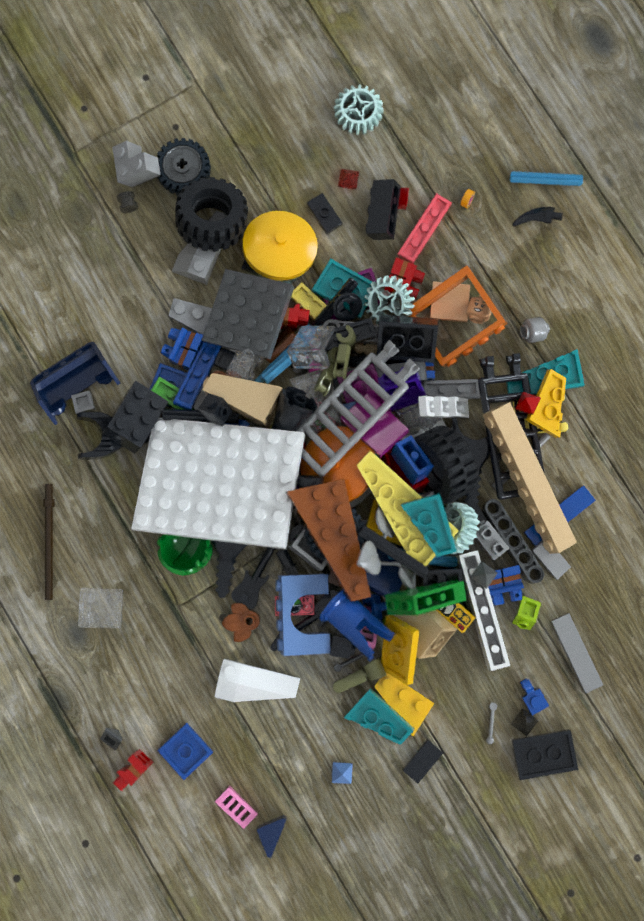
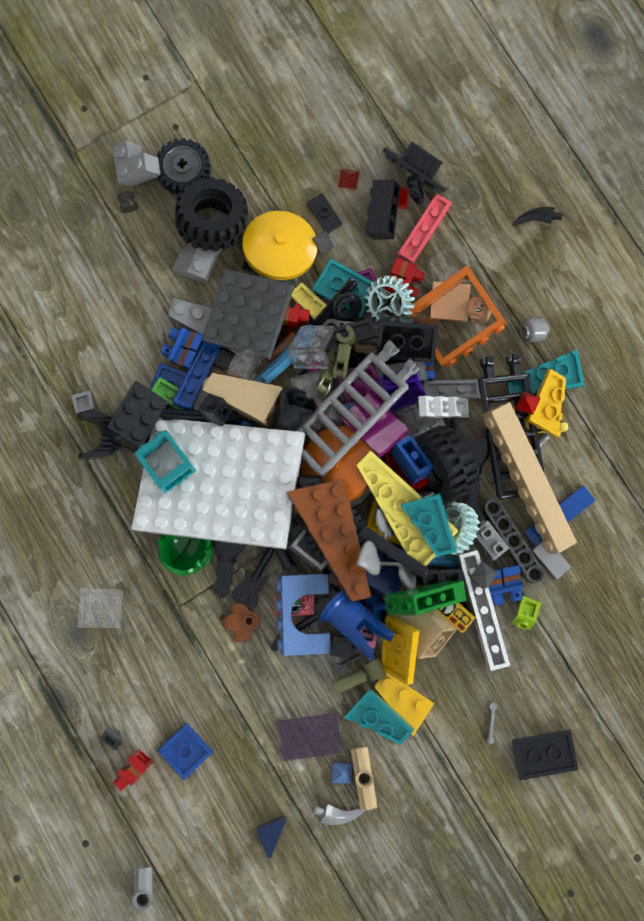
(48, 503): dark brown bar -> none
(70, 377): dark blue windscreen -> none
(142, 885): none -> light grey piece
(174, 477): none -> teal window
(230, 791): bright pink slope -> none
(251, 683): white wedge -> none
(309, 736): none -> clear purple tile
(323, 242): none -> dark grey slope
(335, 816): none -> light grey bar
(366, 790): none -> tan piece
(371, 103): light aqua gear -> none
(415, 189): none -> black gear
(420, 162): none -> black bracket
(422, 761): black tile -> none
(467, 198): light orange tile -> none
(524, 722): clear smoke slope -> none
(533, 699): blue plate -> none
(546, 178): dark azure axle -> none
(576, 653): light grey tile -> none

